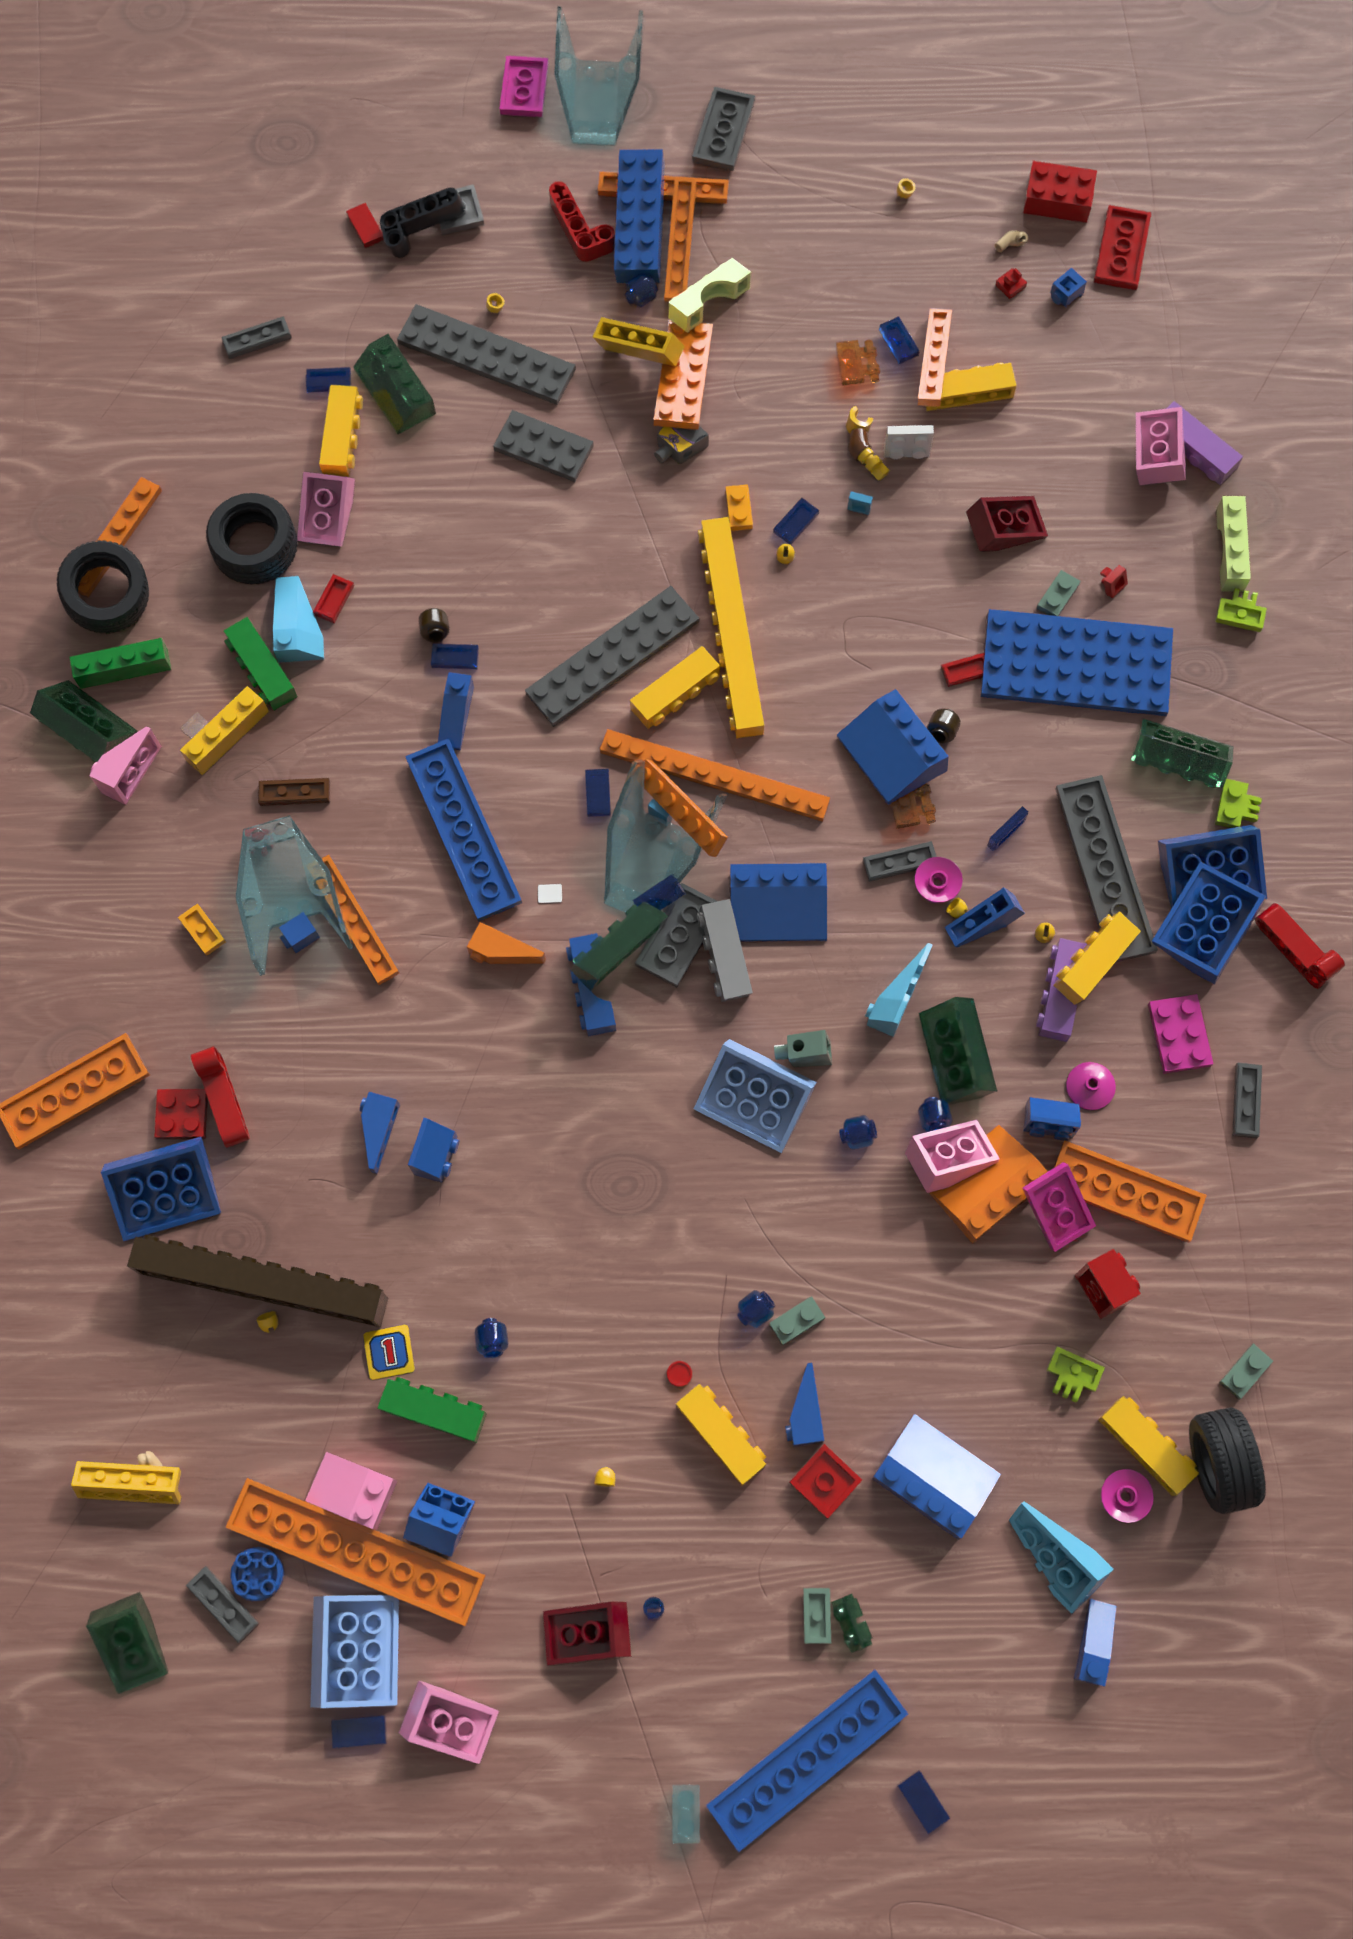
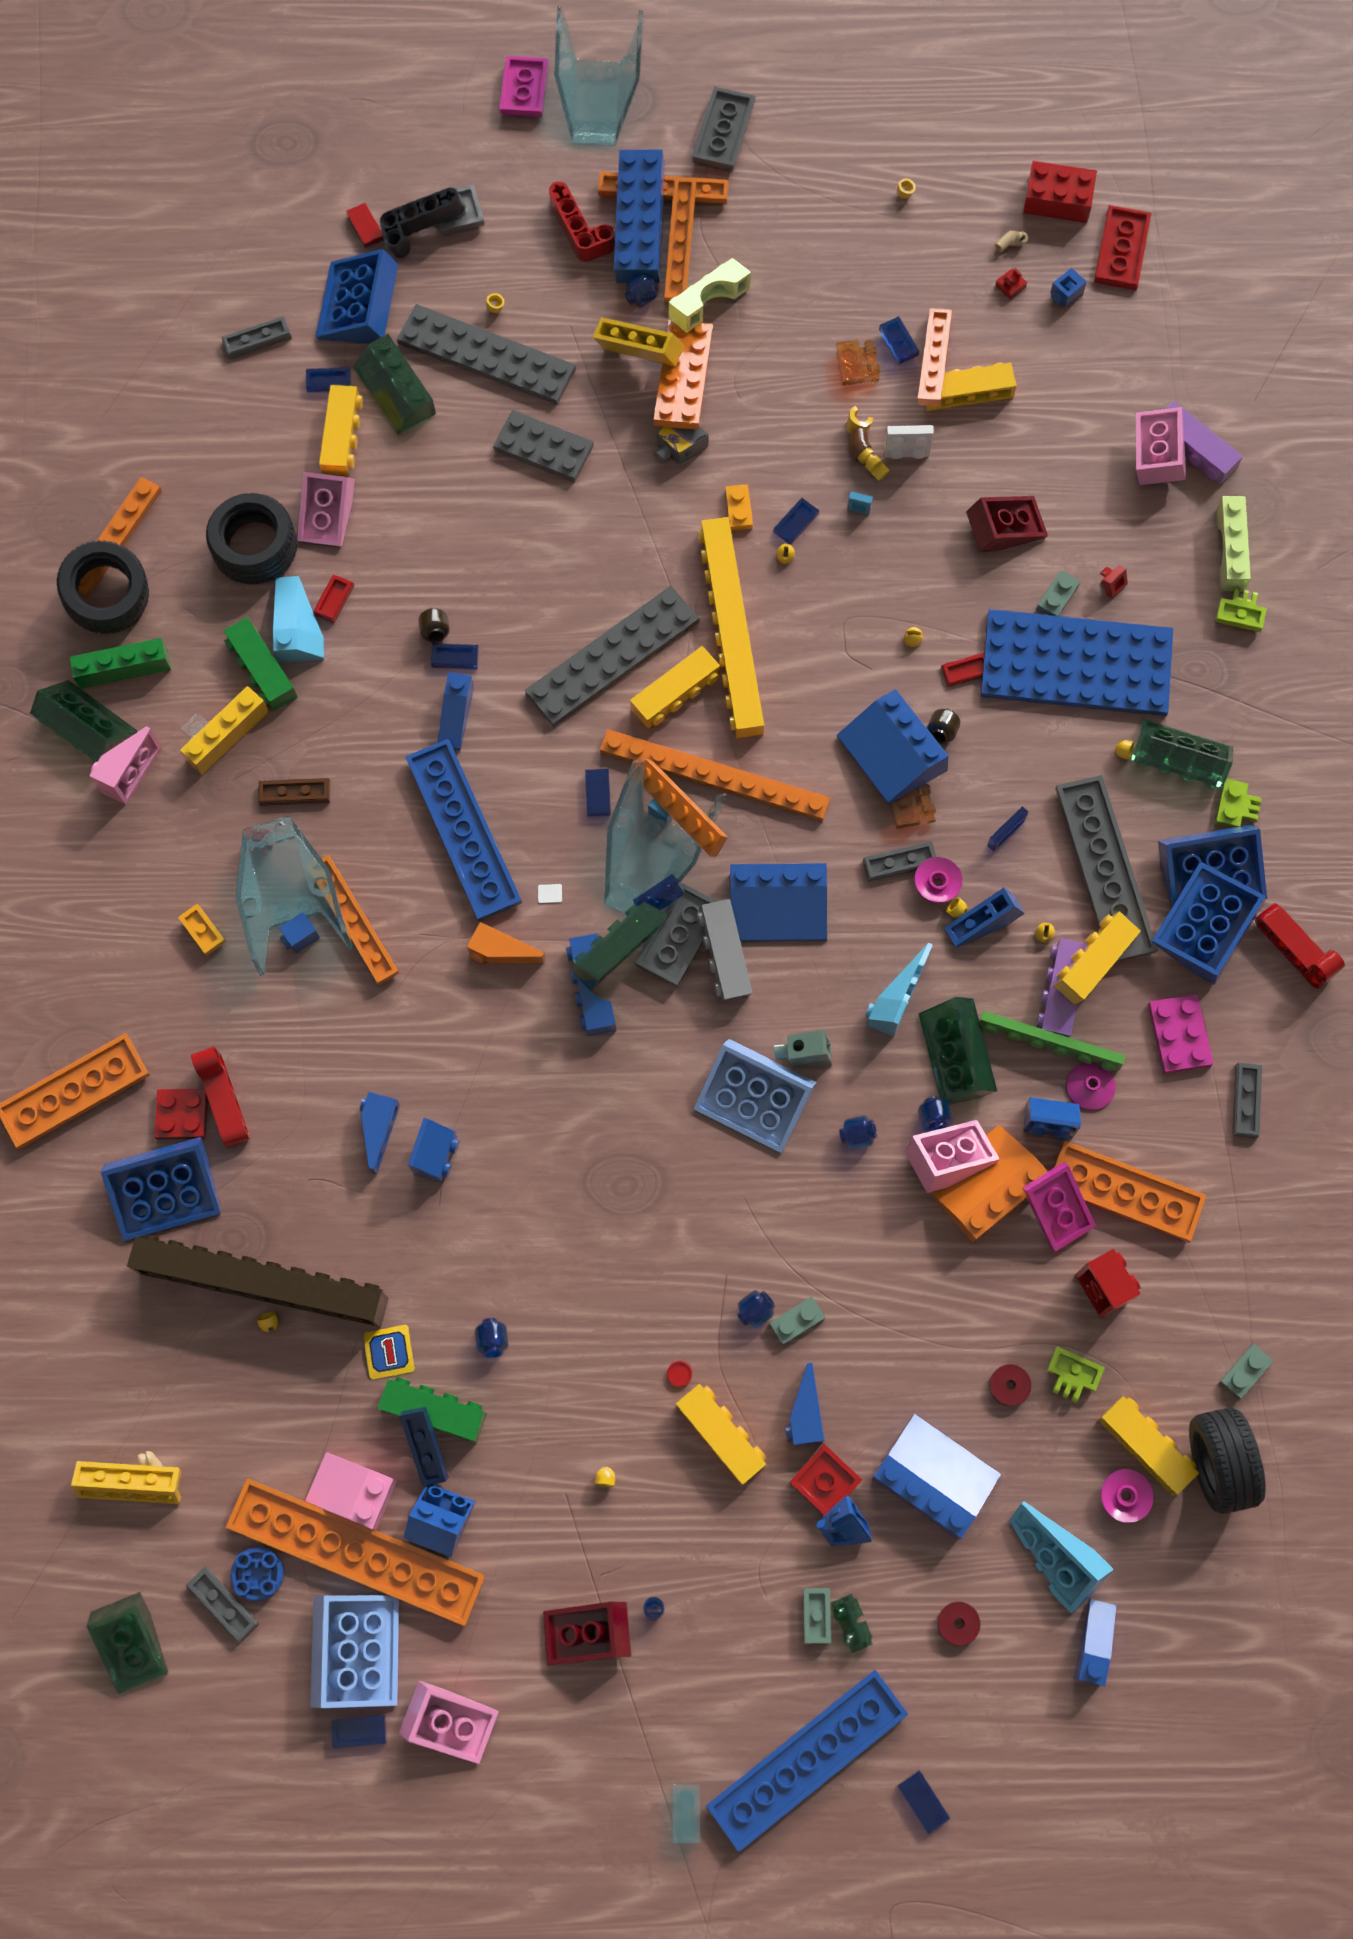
(357, 298): none -> blue slope
(423, 1446): none -> dark blue plate
(845, 1524): none -> blue piece
(913, 640): none -> yellow hinge
(970, 1620): none -> dark red piece
(1020, 1379): none -> dark red piece
(1059, 1044): none -> bright green plate
(1124, 749): none -> yellow hinge

